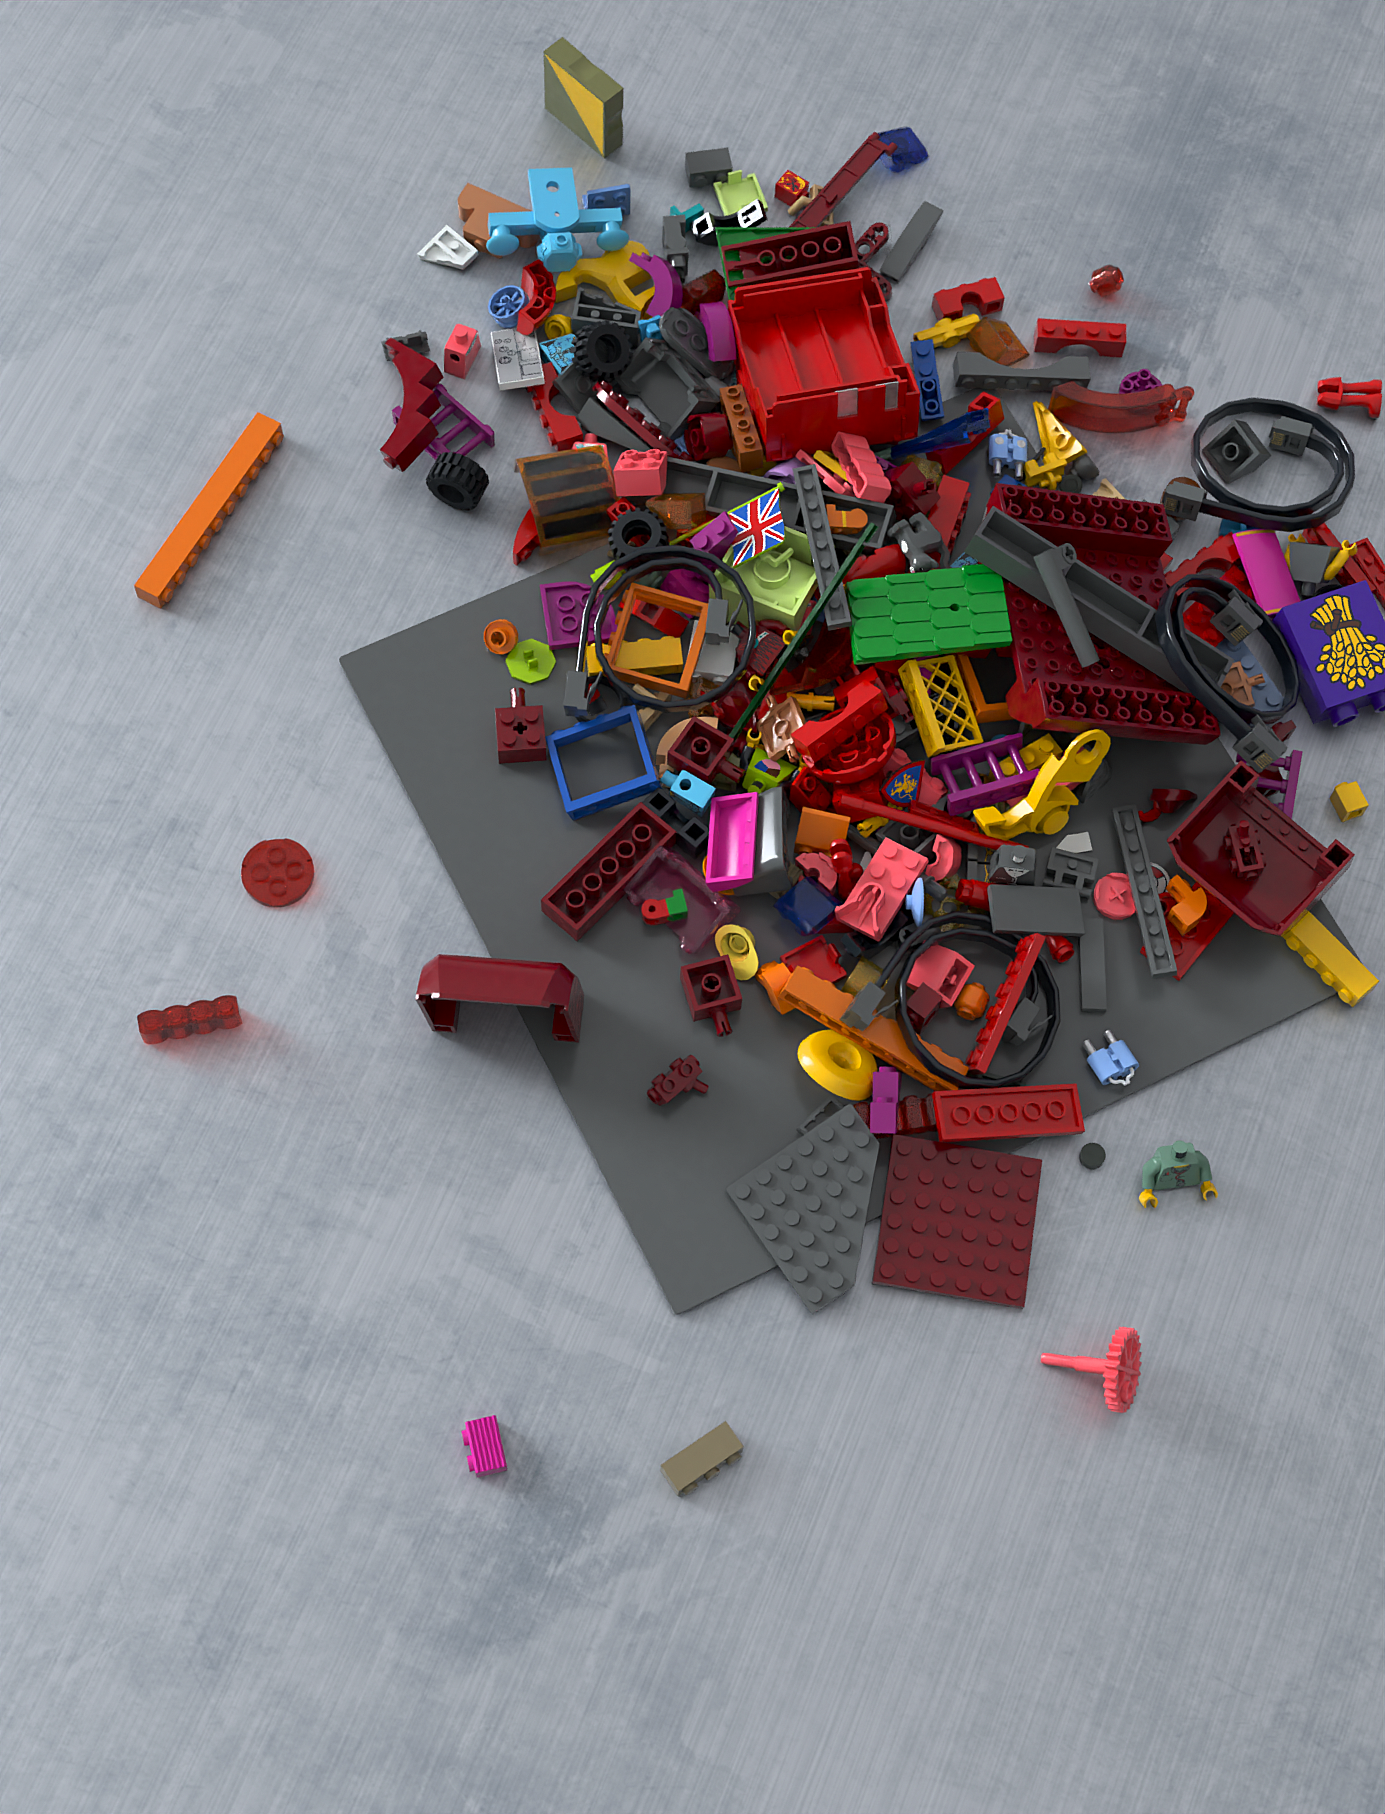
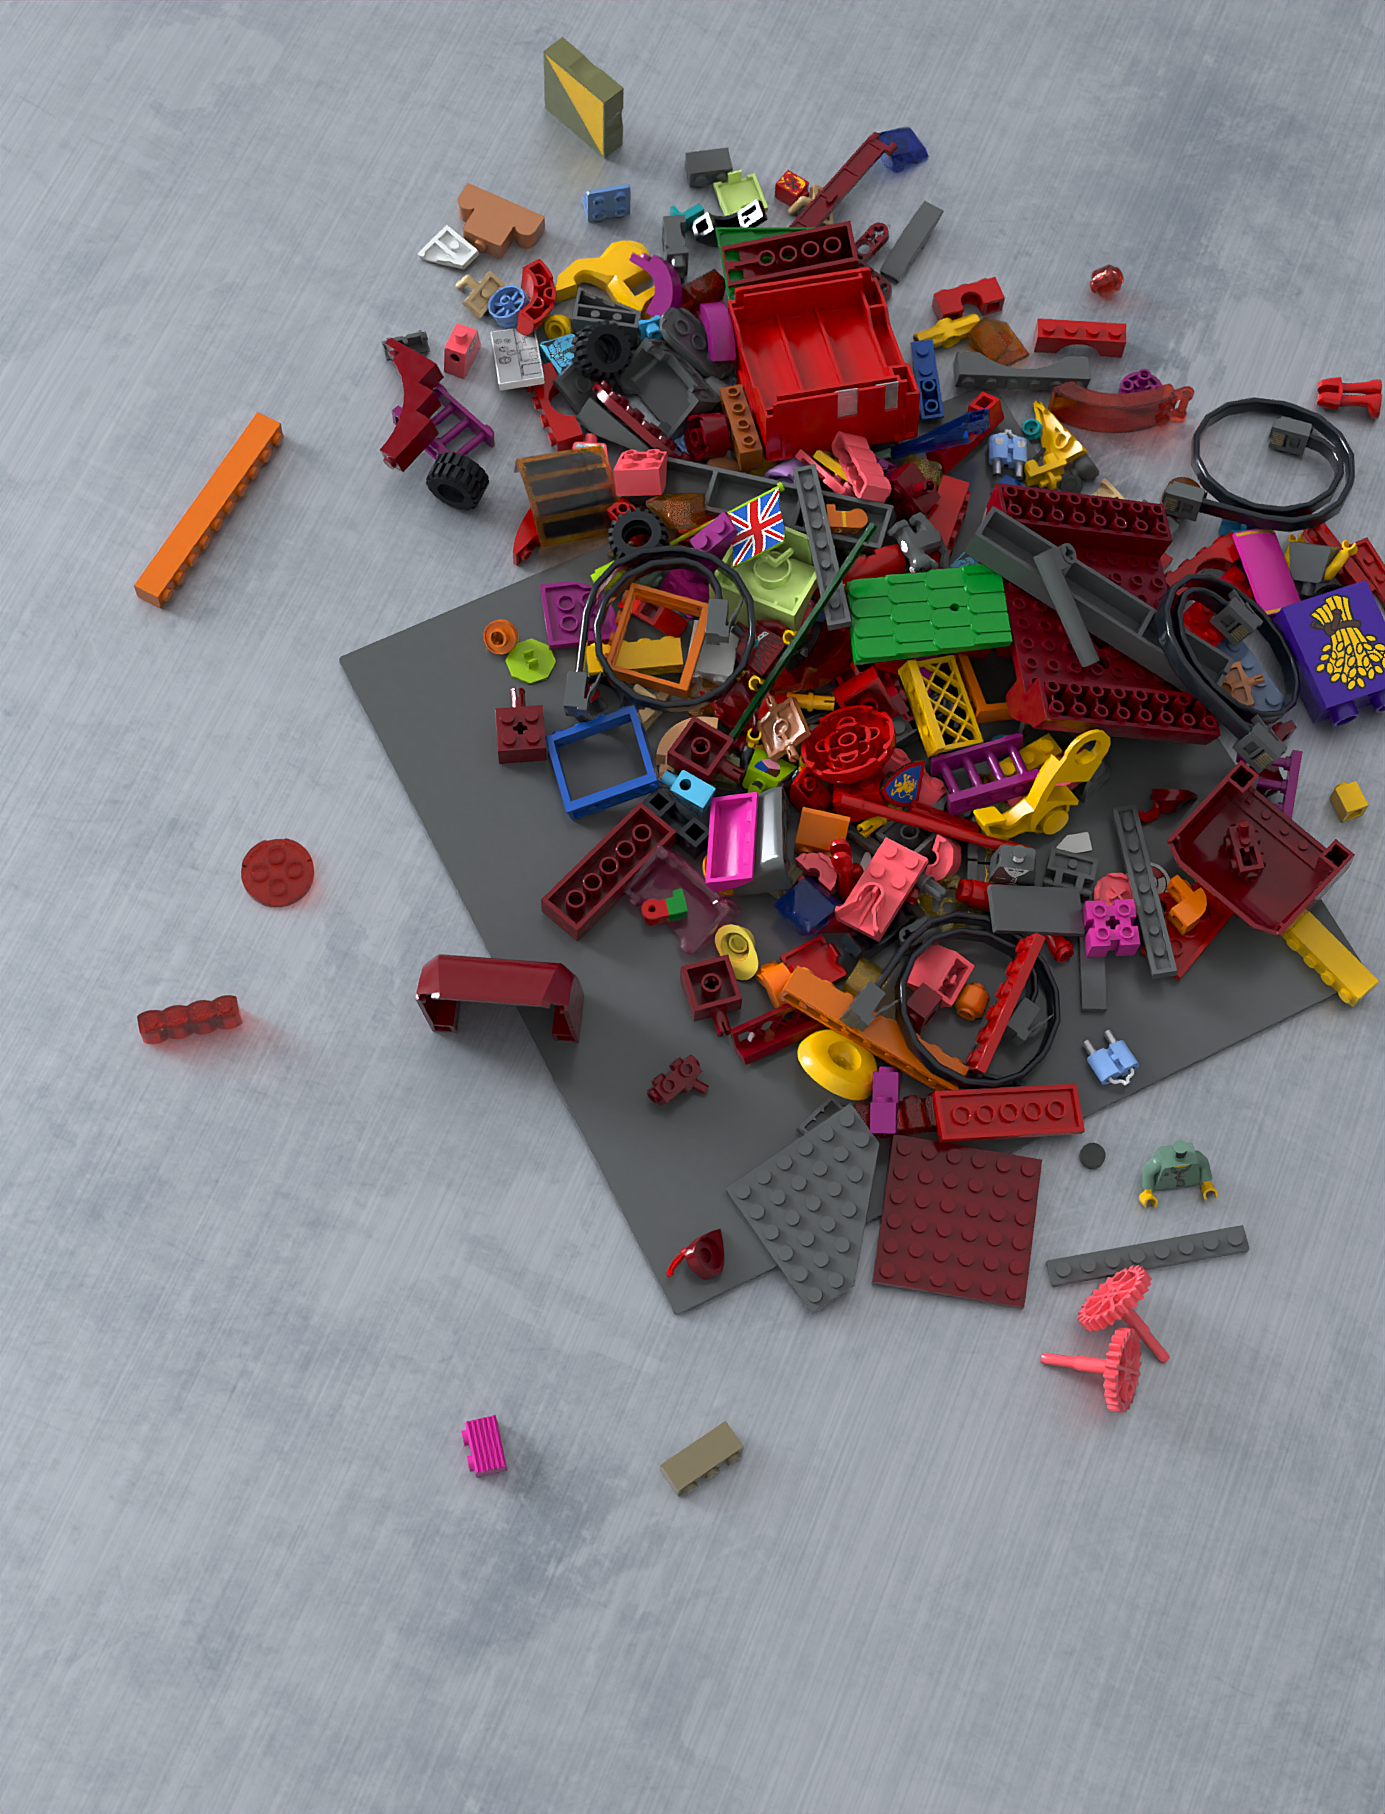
(479, 298): none -> tan plate
(554, 220): medium azure piece -> none
(703, 1256): none -> dark red piece
(777, 1036): none -> dark red fence
(819, 738): red arch -> none
(916, 902): light blue dish -> none
(1032, 424): none -> teal plate
(1115, 1301): none -> coral gear
(1118, 917): none -> dark pink brick
(1148, 1255): none -> dark grey plate
(1236, 451): dark grey slope -> none

